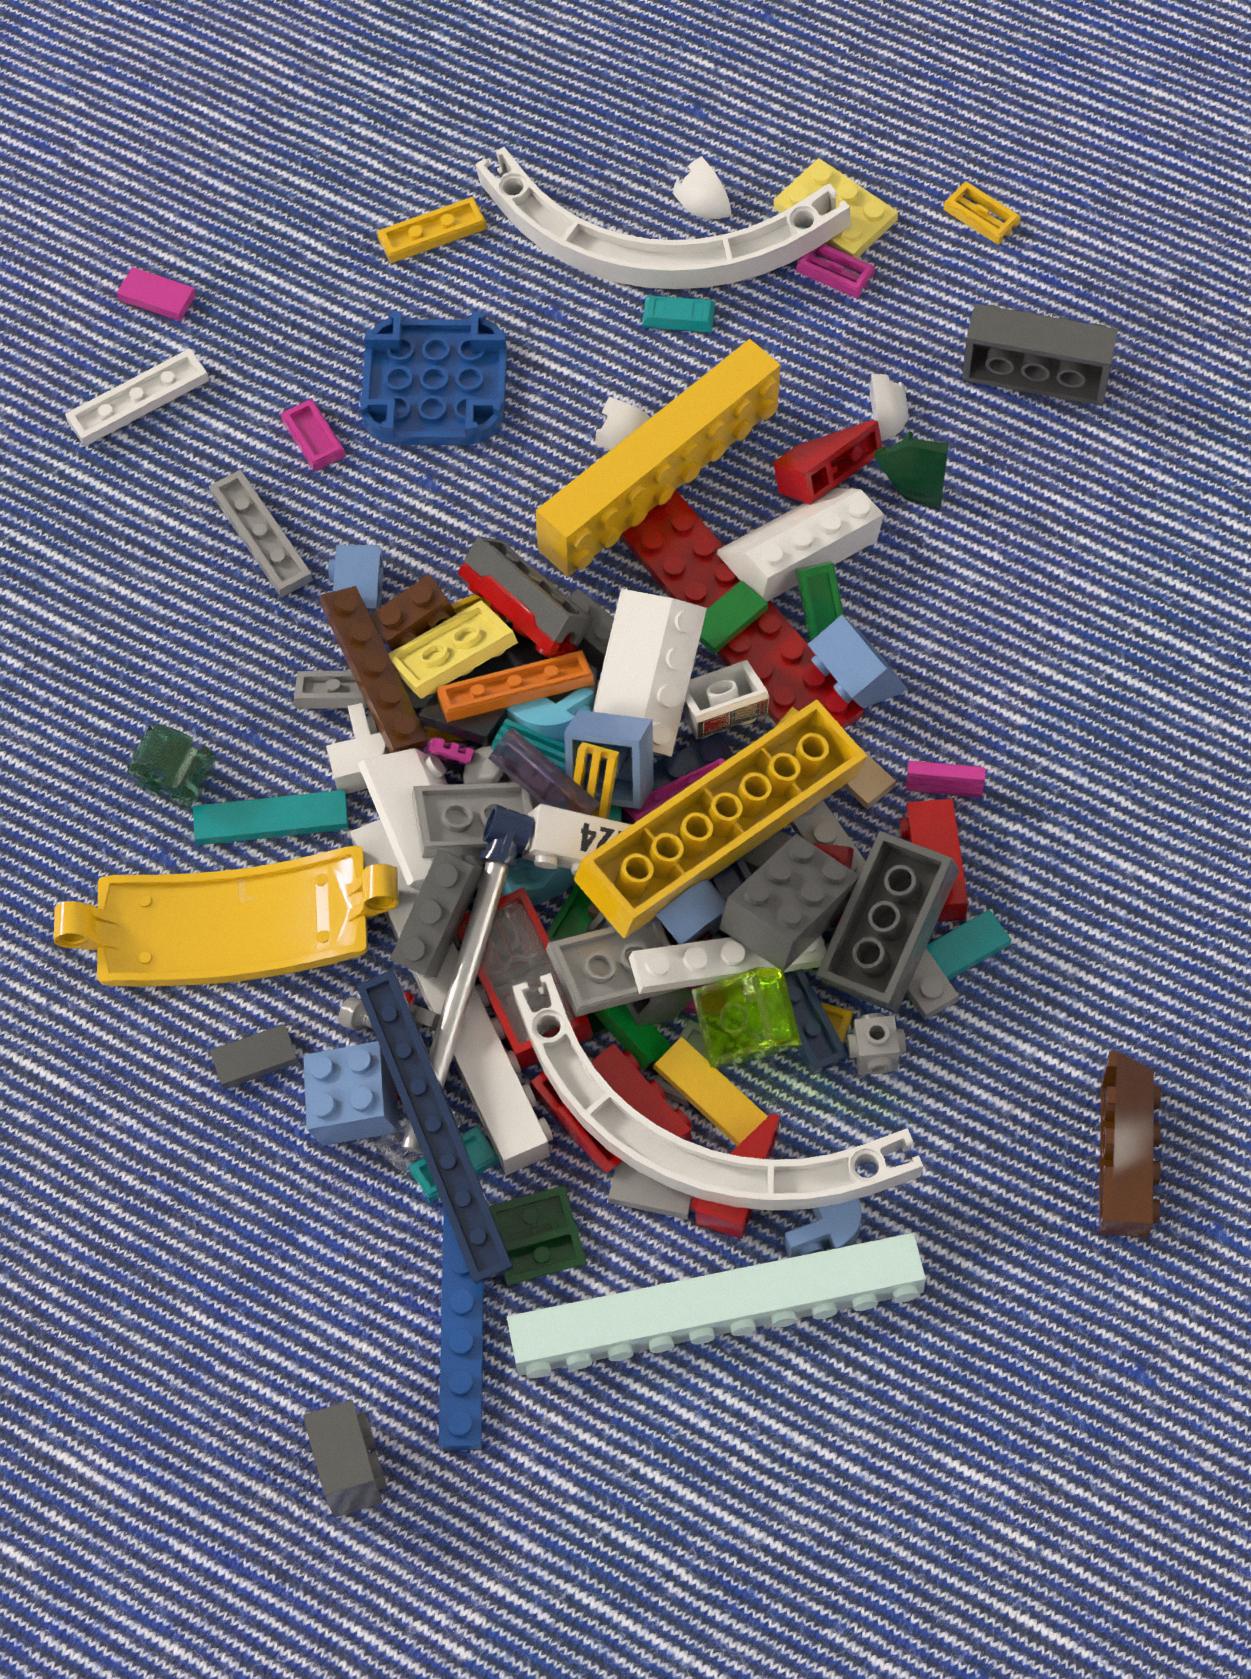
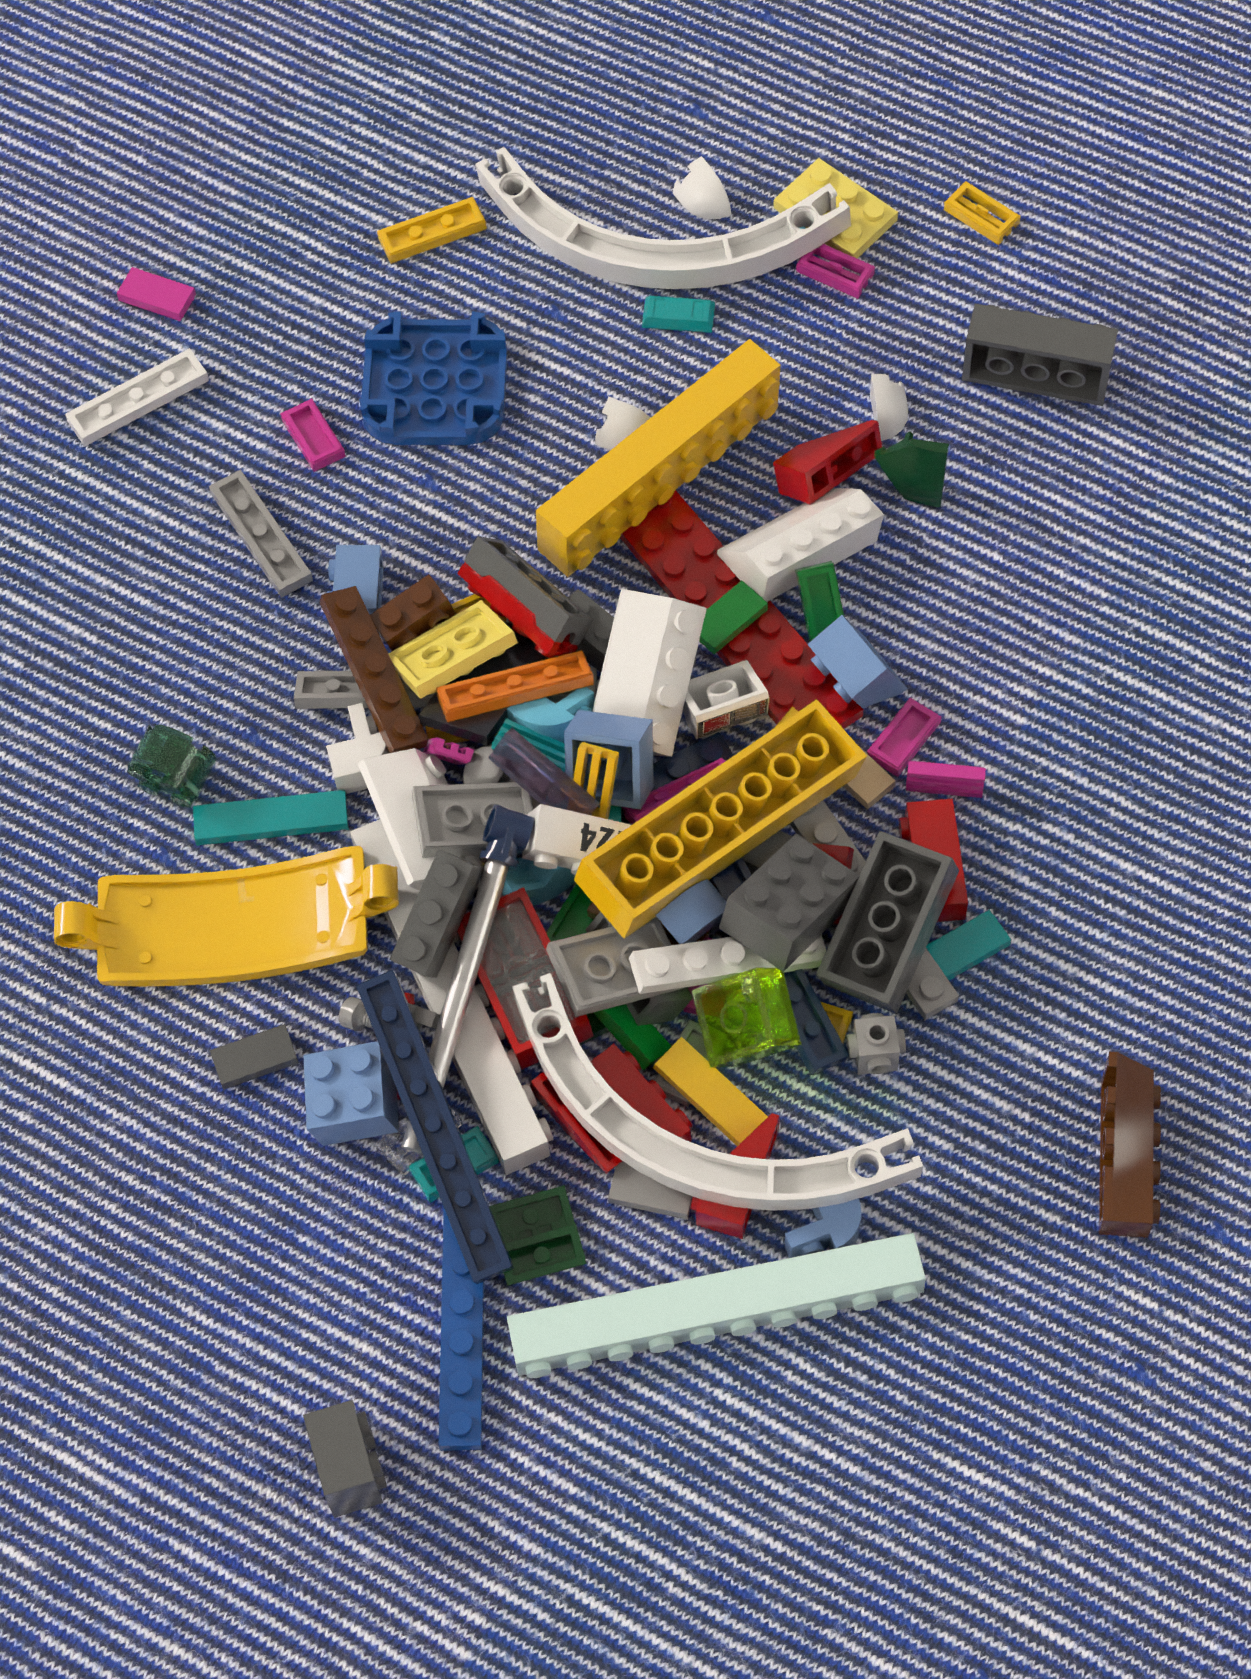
(904, 736): none -> dark pink tile

